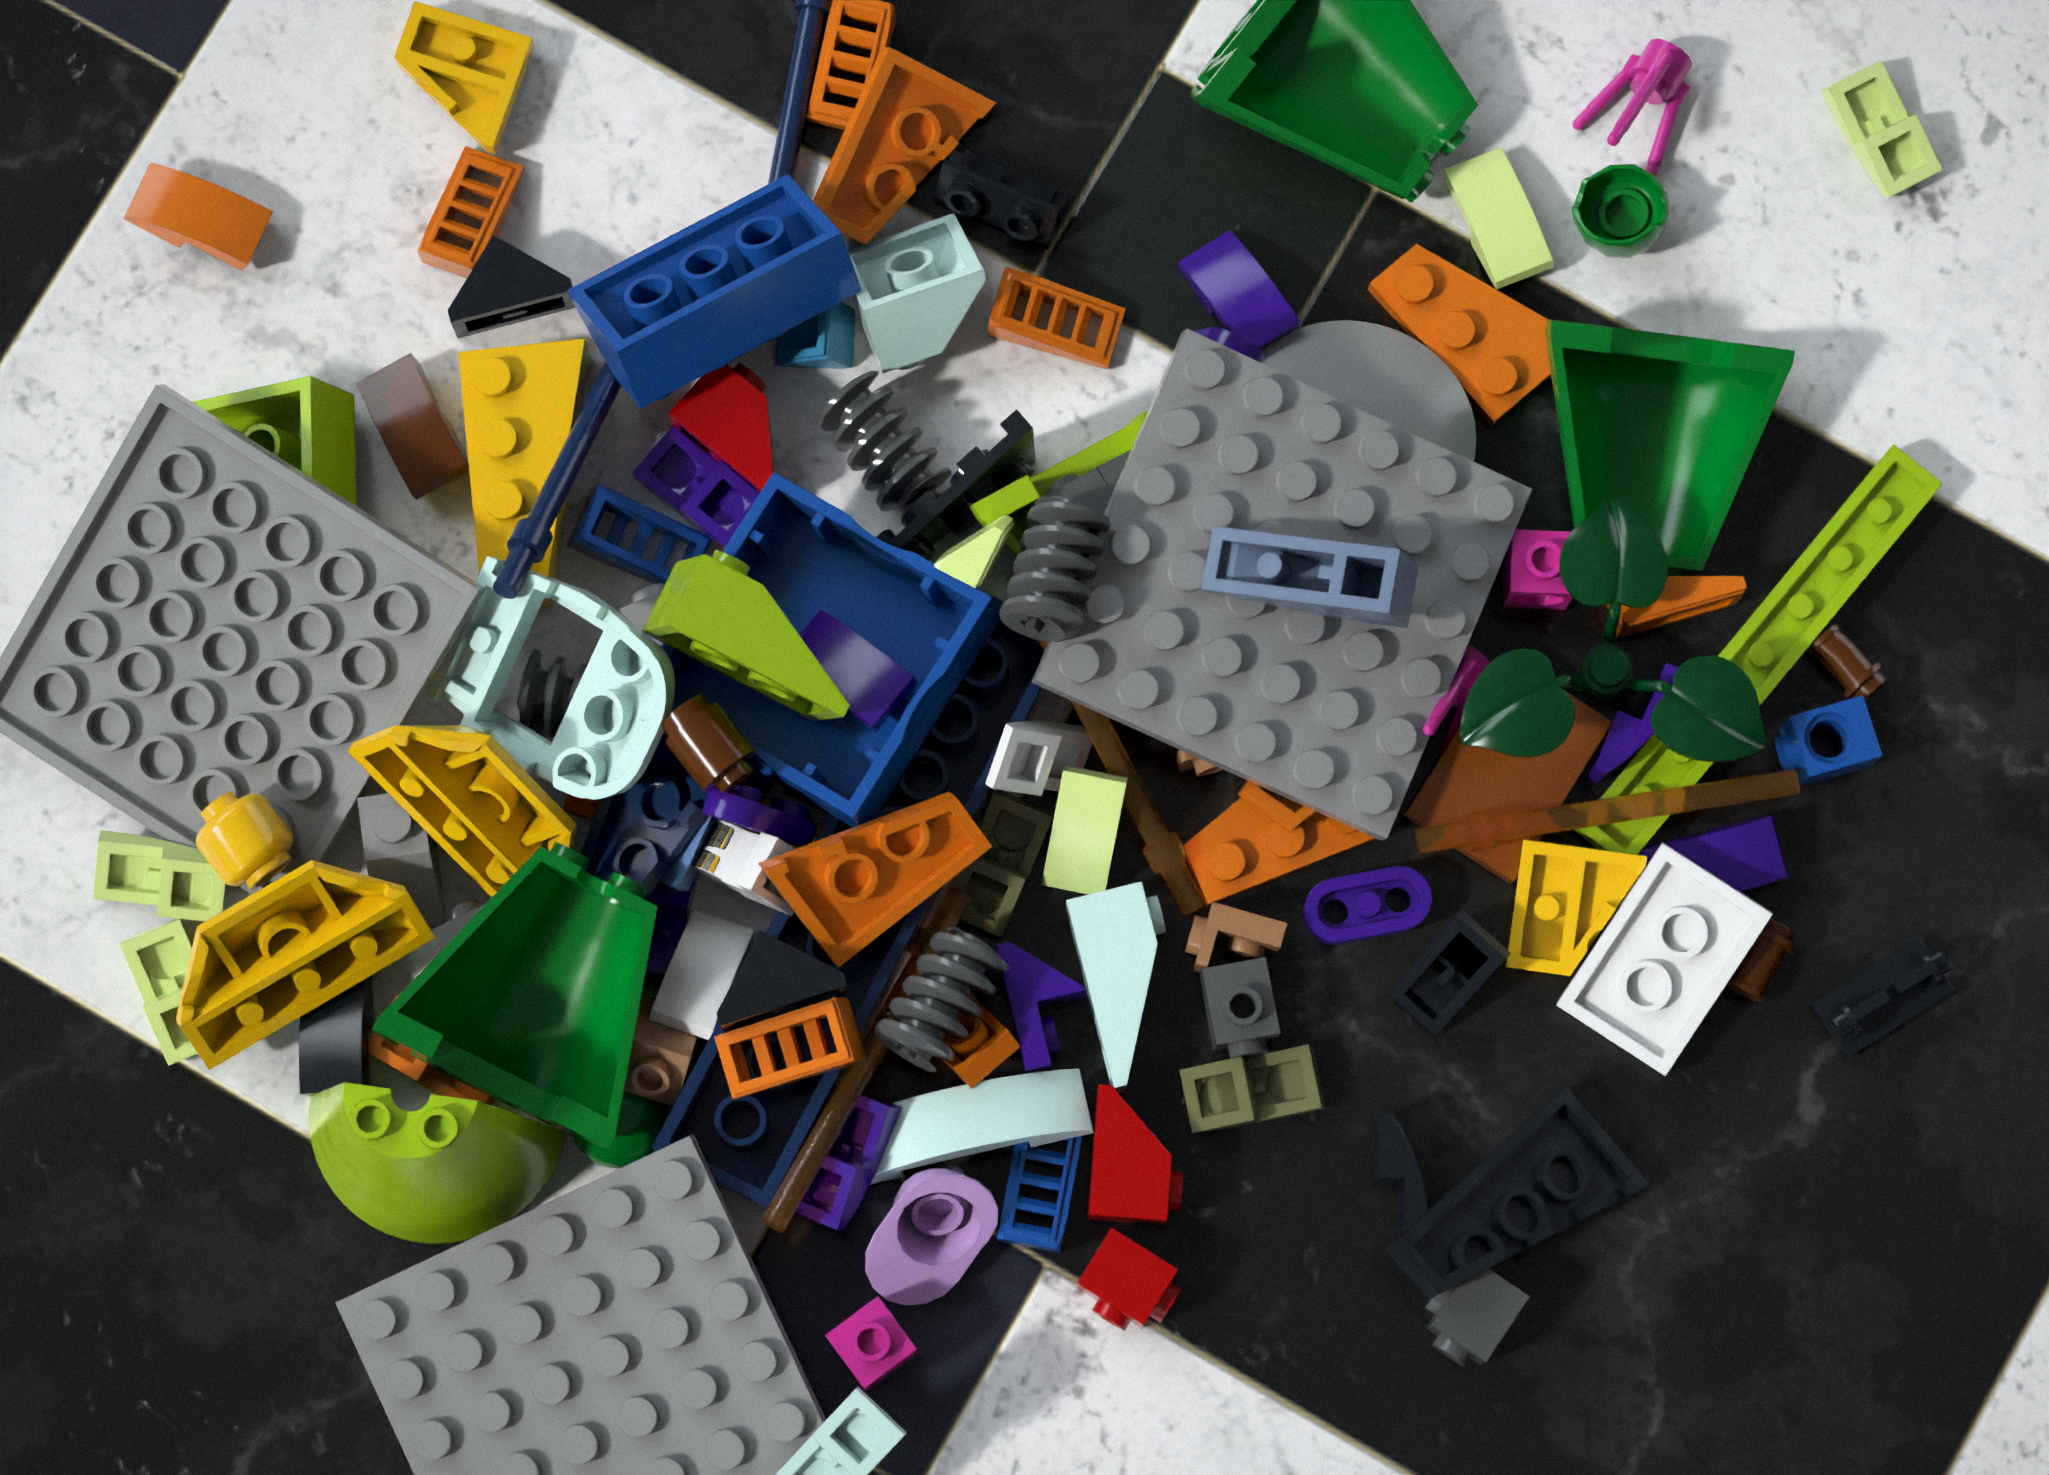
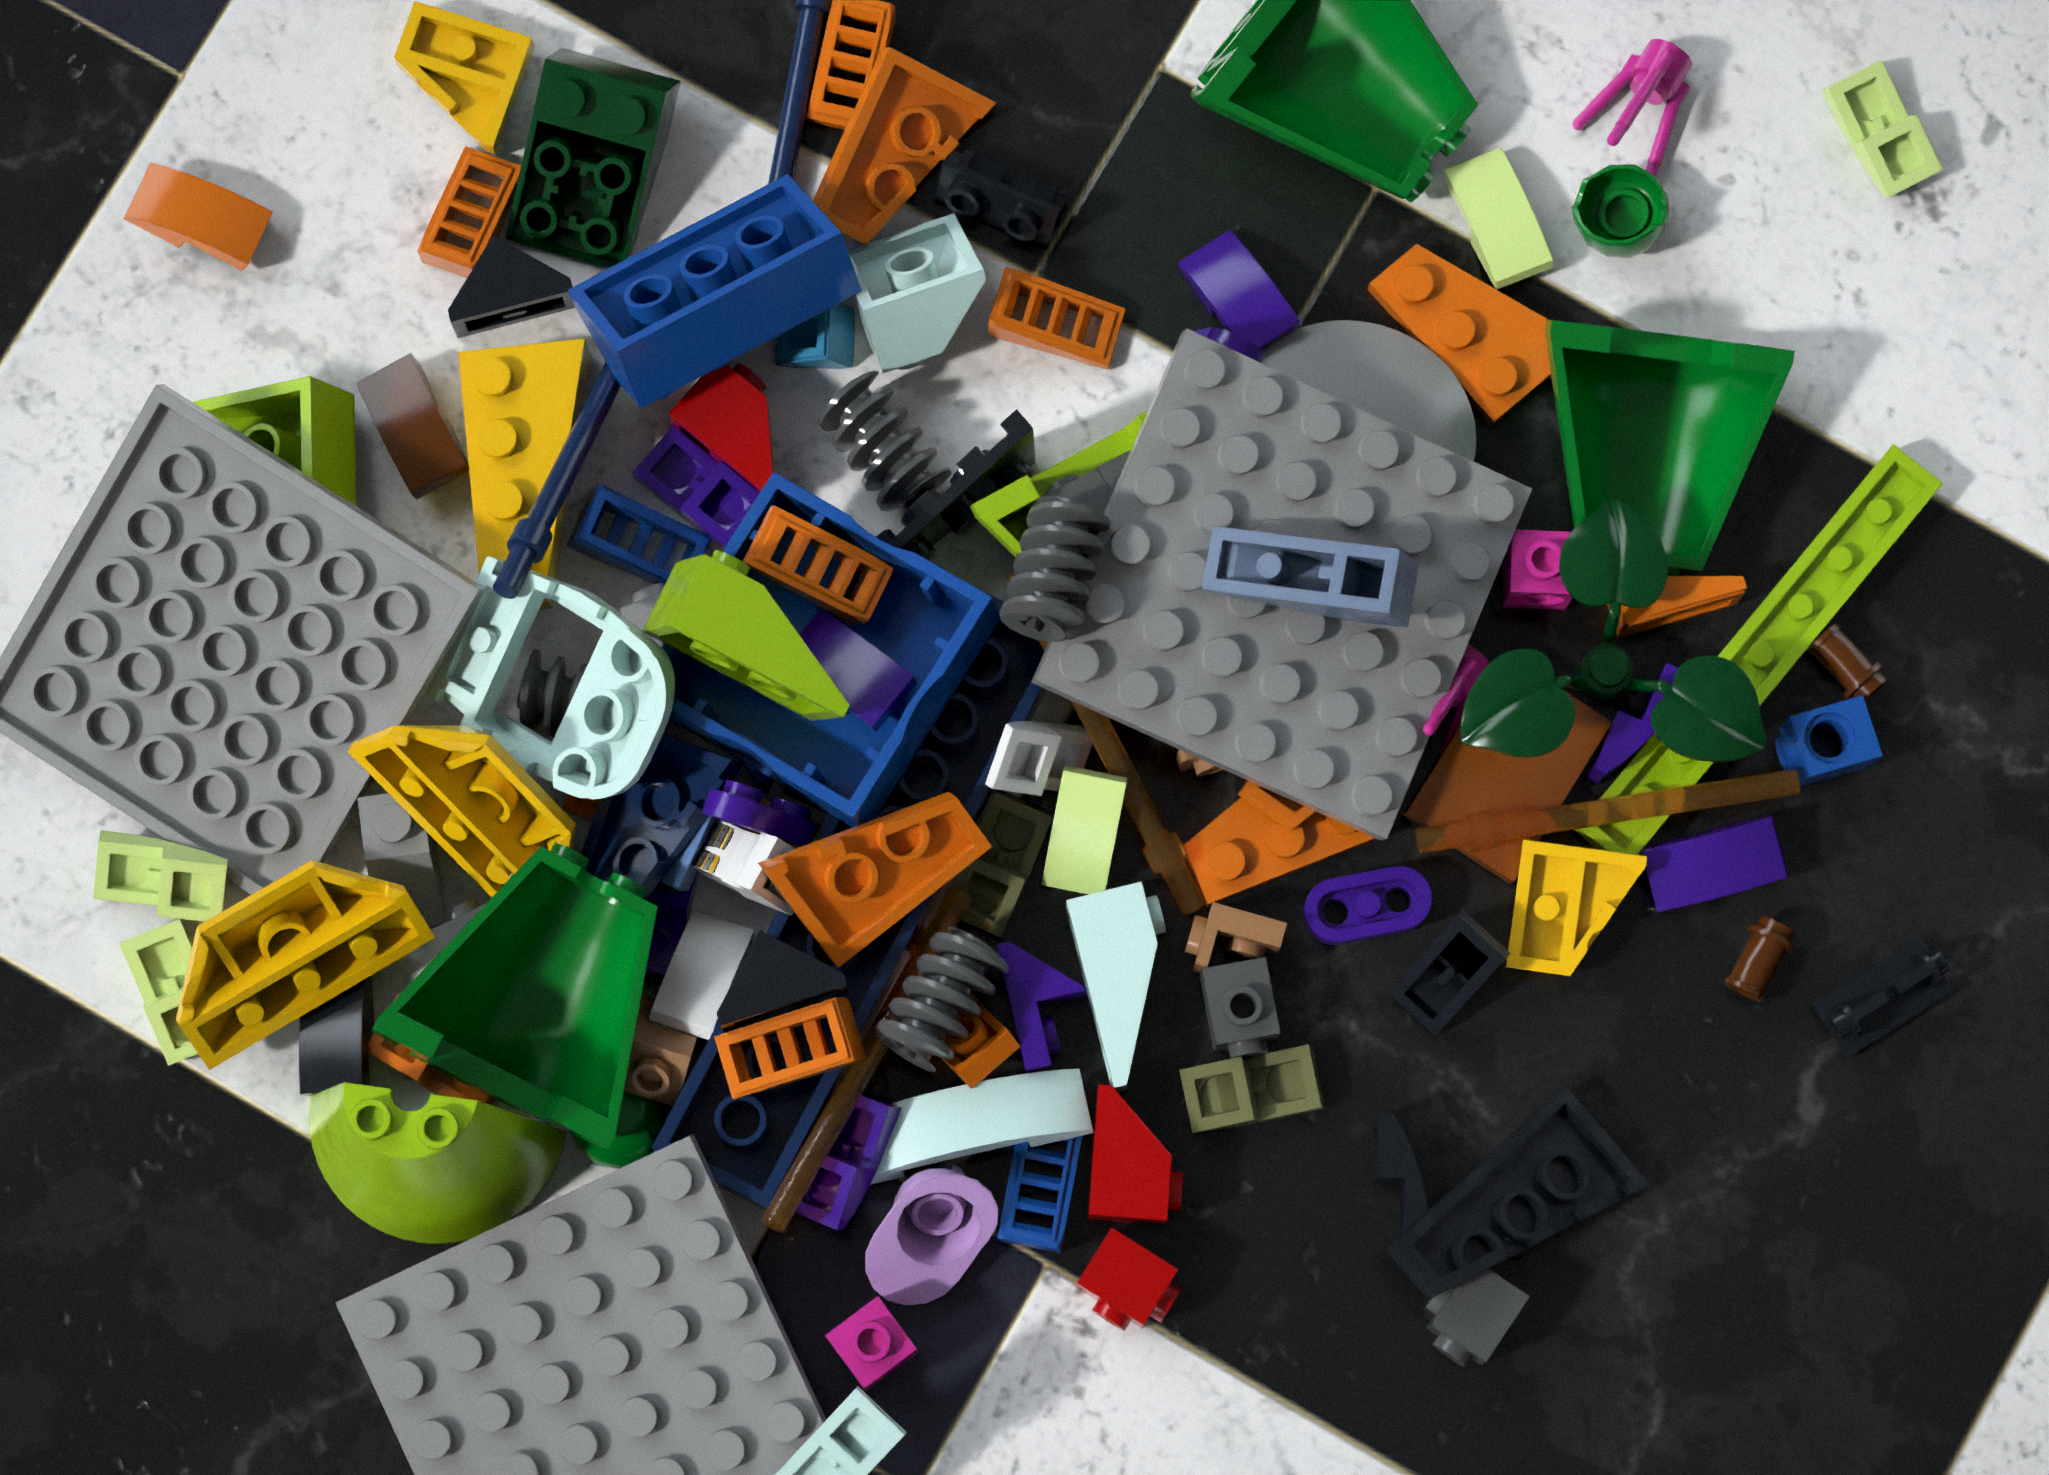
(244, 839): yellow head -> none
(591, 157): none -> dark green slope
(708, 745): reddish brown brick -> none
(867, 590): none -> orange slope
(976, 555): yellowish green slope -> none
(1664, 958): white plate -> none

